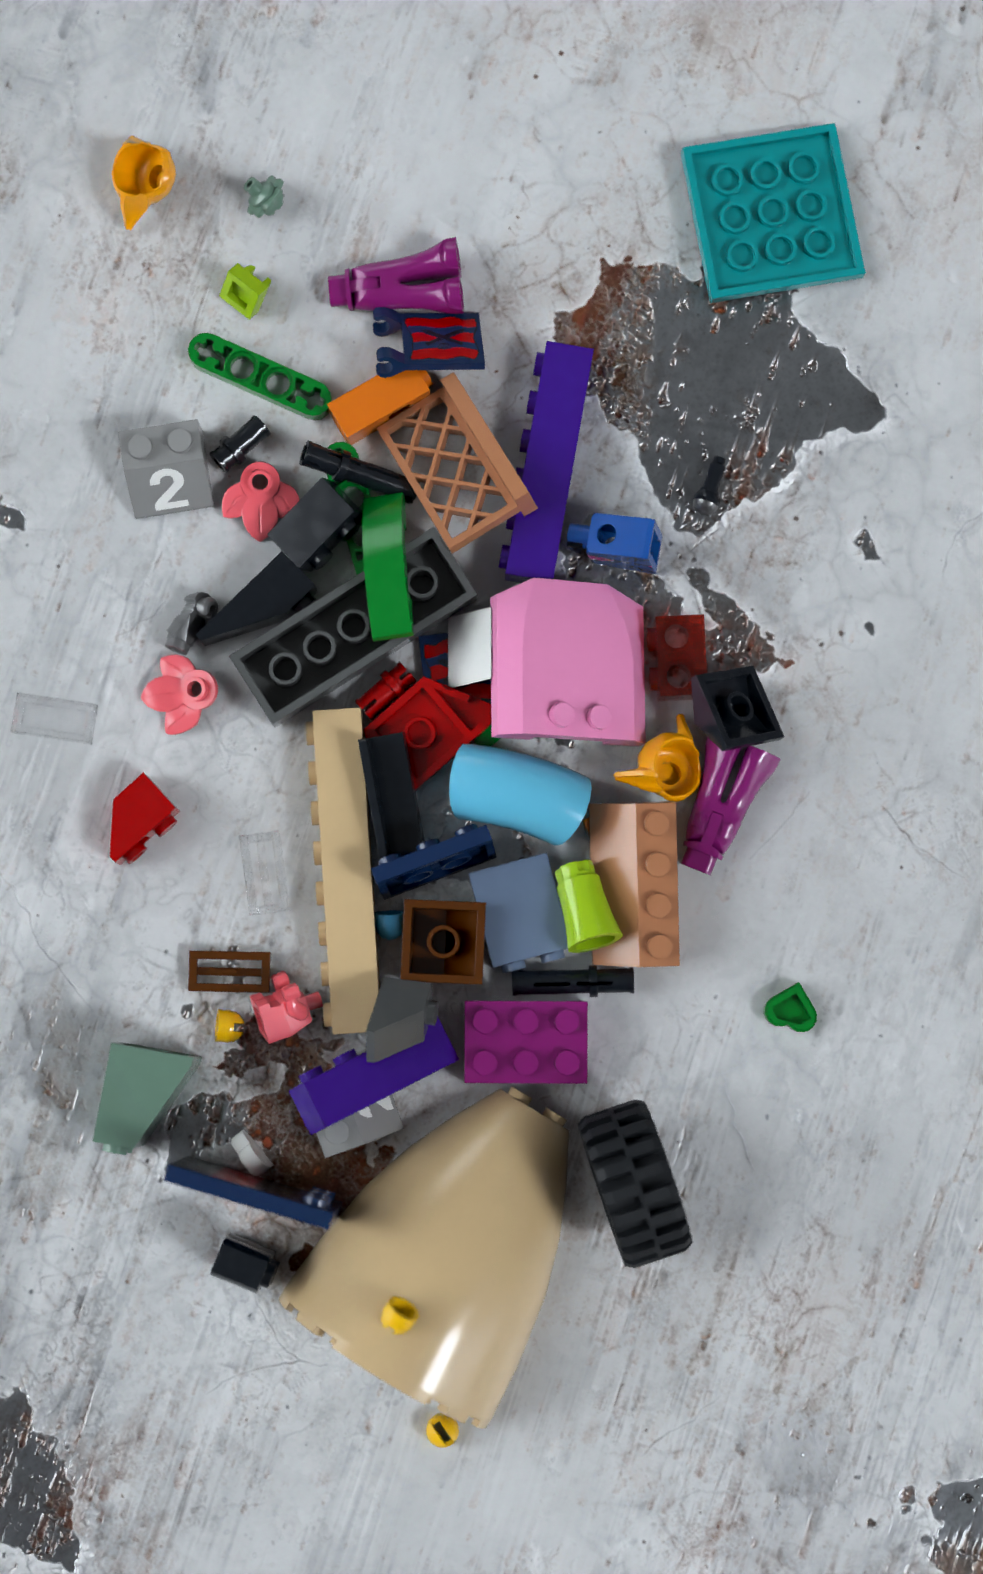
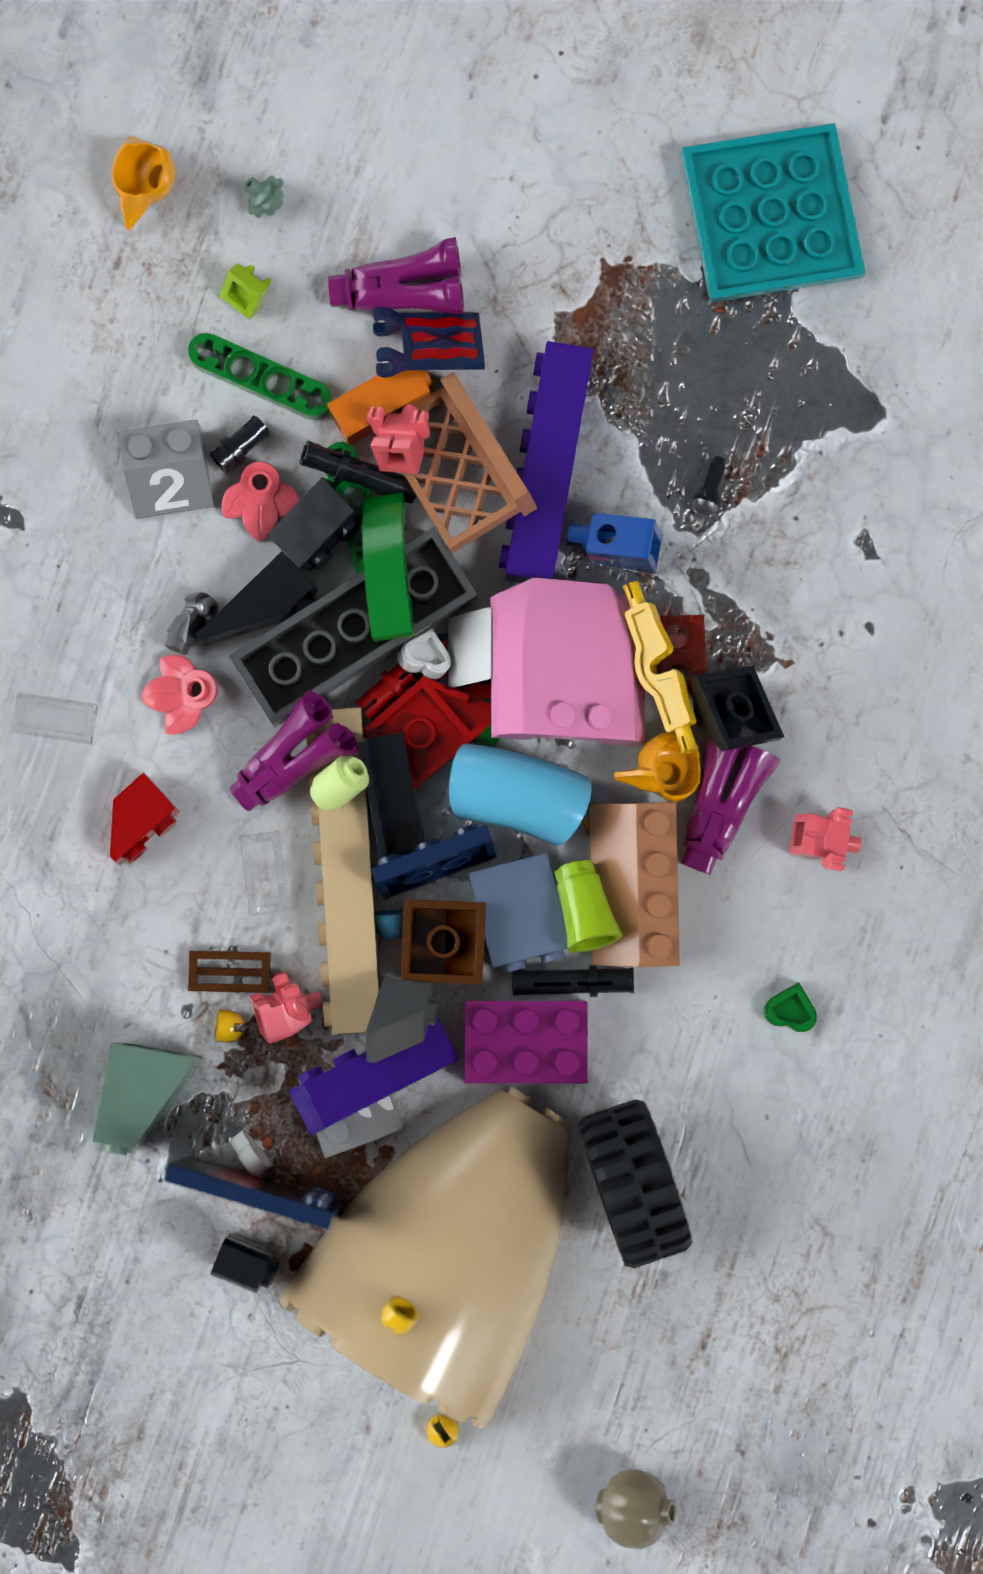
(274, 769): none -> magenta piece
(339, 783): none -> yellowish green brick
(399, 438): none -> coral piece
(425, 654): none -> white tile
(635, 1509): none -> dark tan plant
(666, 688): none -> yellow piece
(824, 838): none -> coral piece

